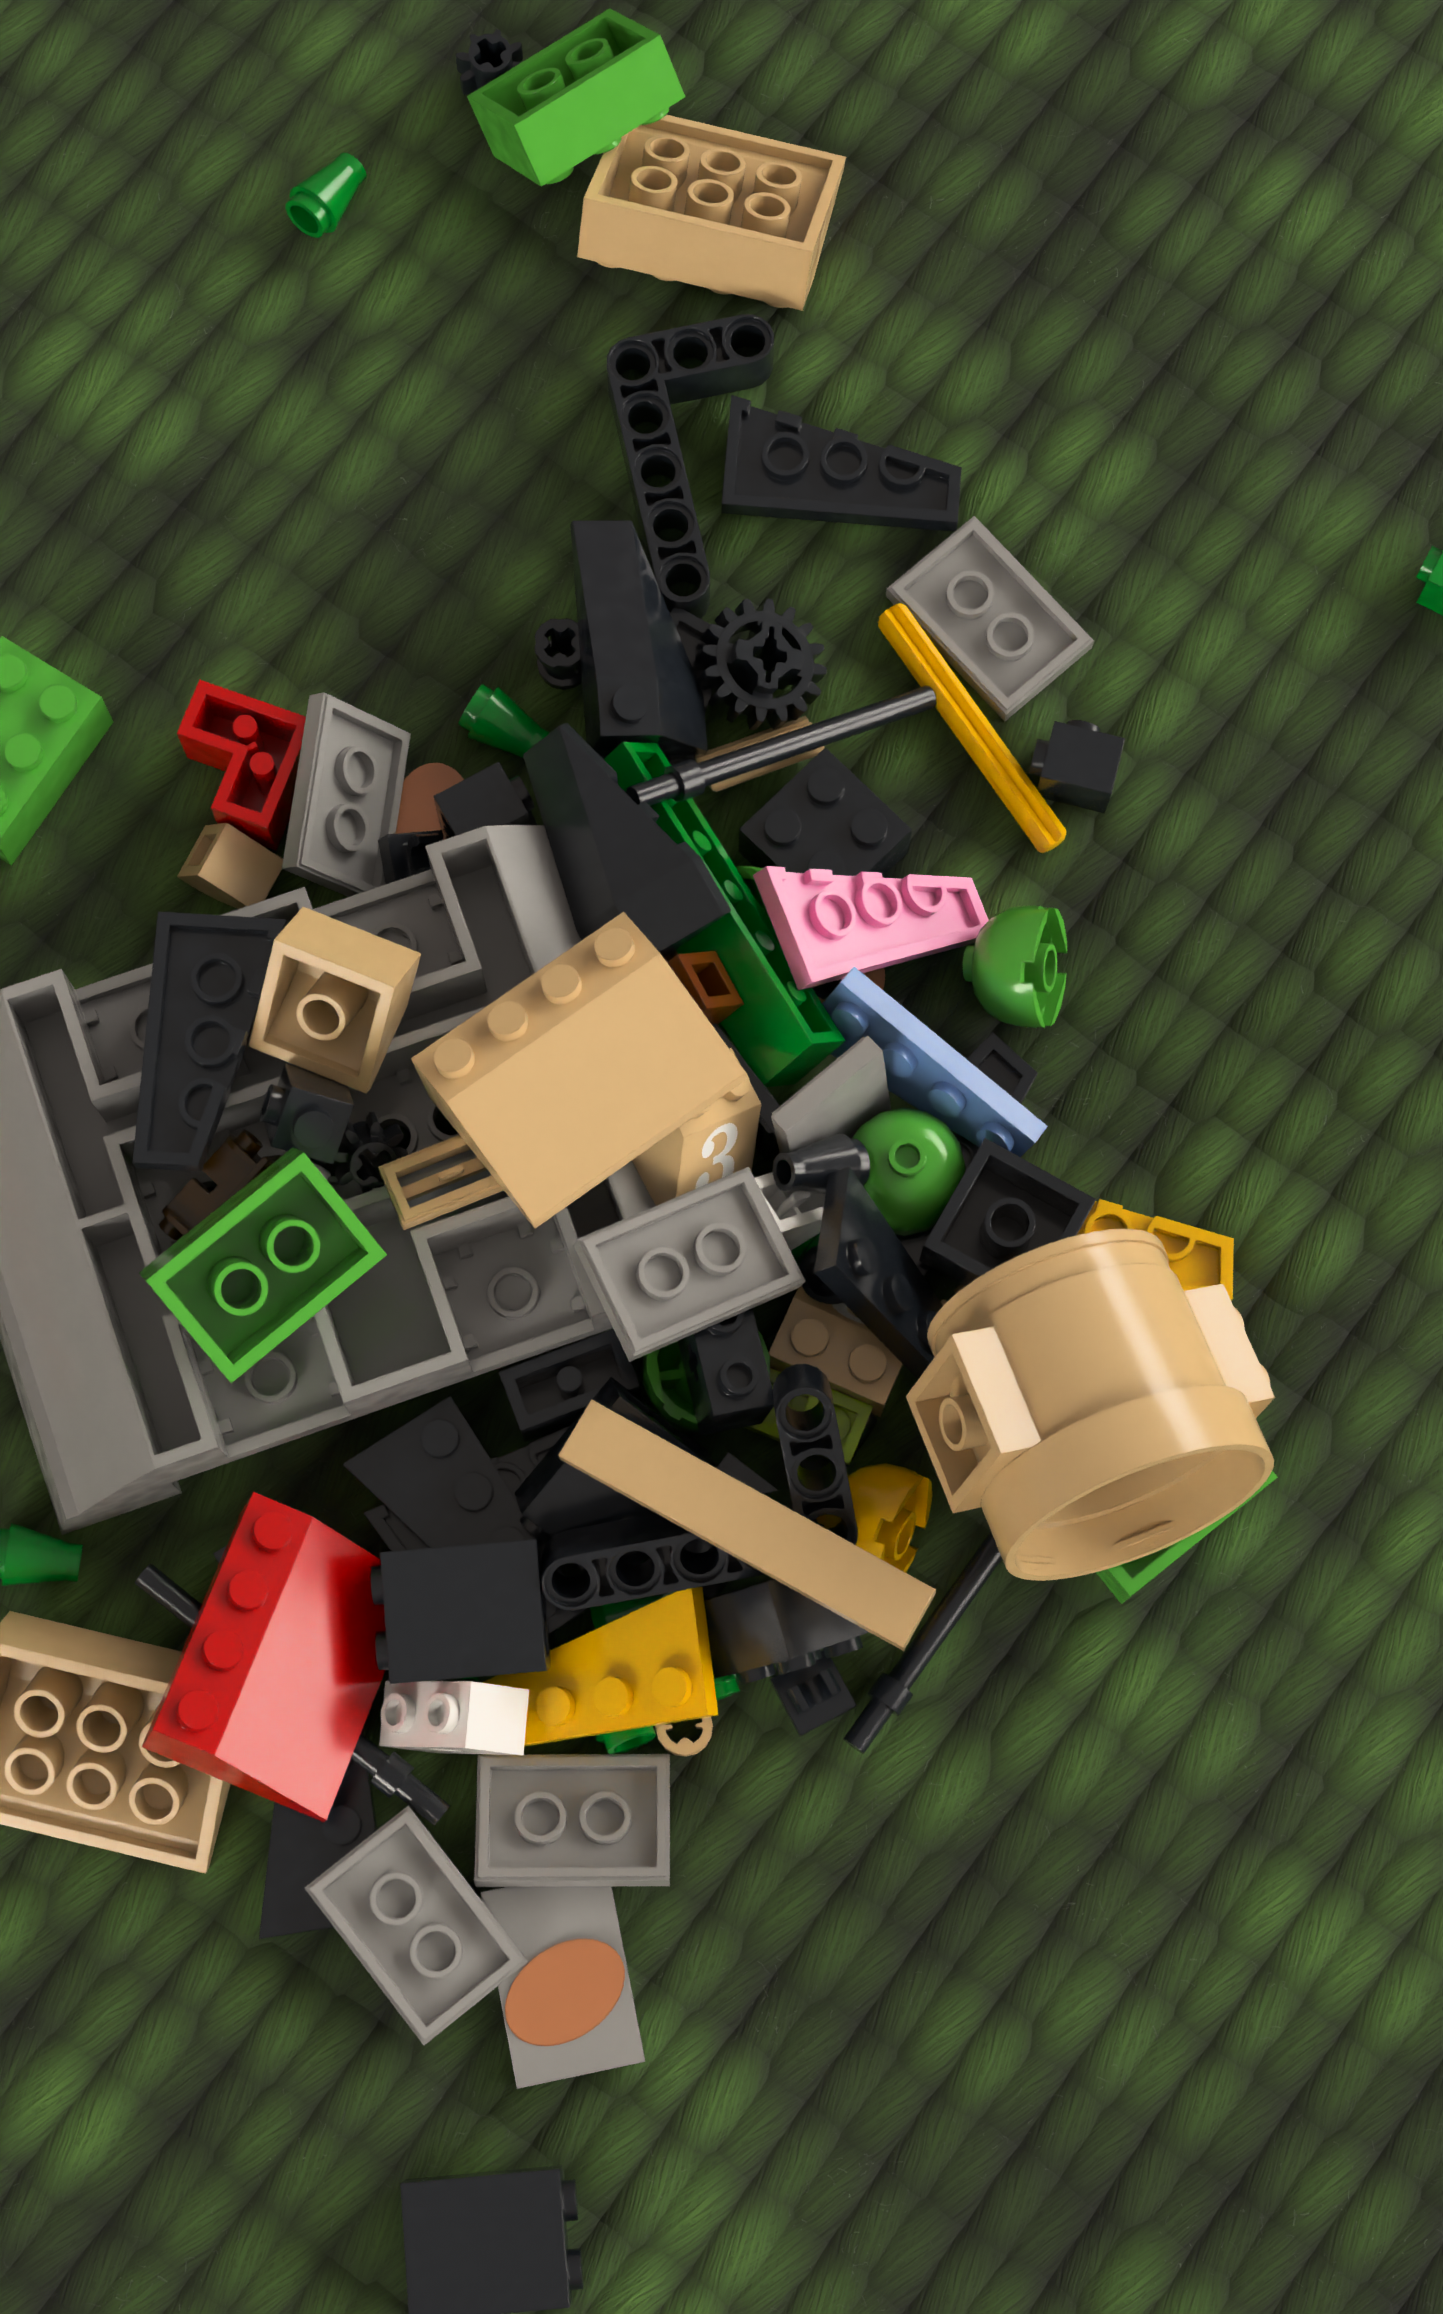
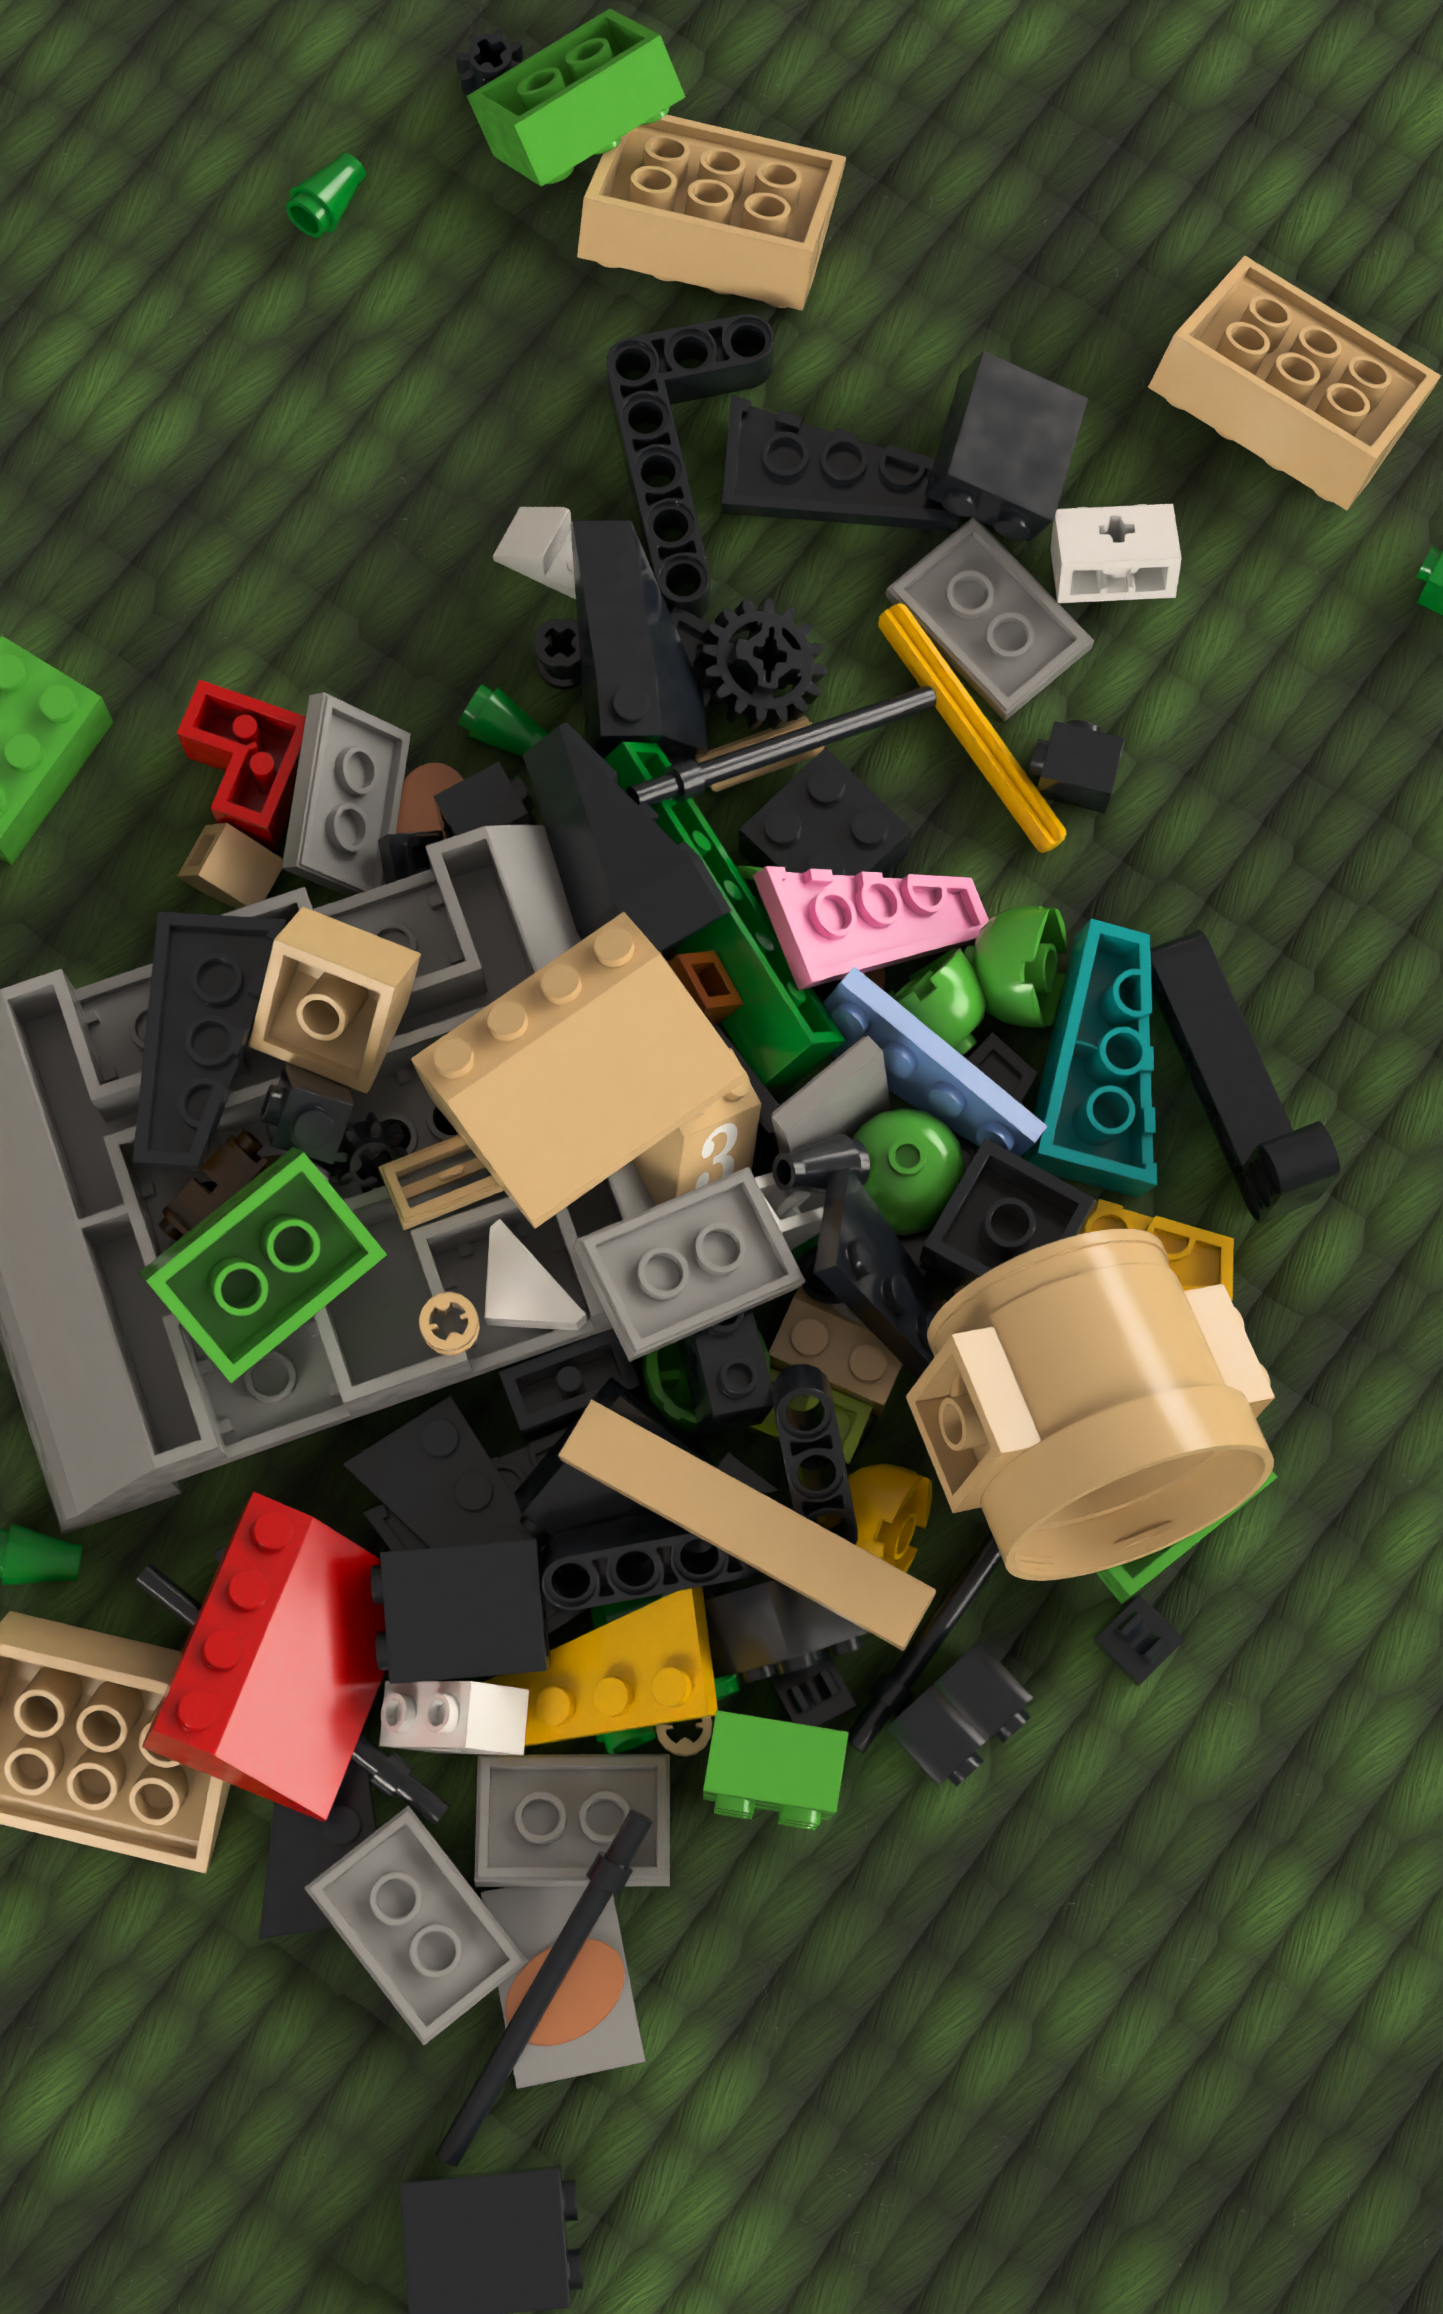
(443, 1305): none -> tan bush
(522, 1290): none -> white slope
(540, 547): none -> white slope
(607, 1877): none -> black bar
(774, 1769): none -> bright green brick
(946, 998): none -> bright green cylinder
(960, 1715): none -> black brick
(1006, 447): none -> black brick
(1101, 1066): none -> teal wedge
(1115, 553): none -> white brick
(1138, 1640): none -> black tile
(1268, 1159): none -> black beam
(1293, 381): none -> tan slope

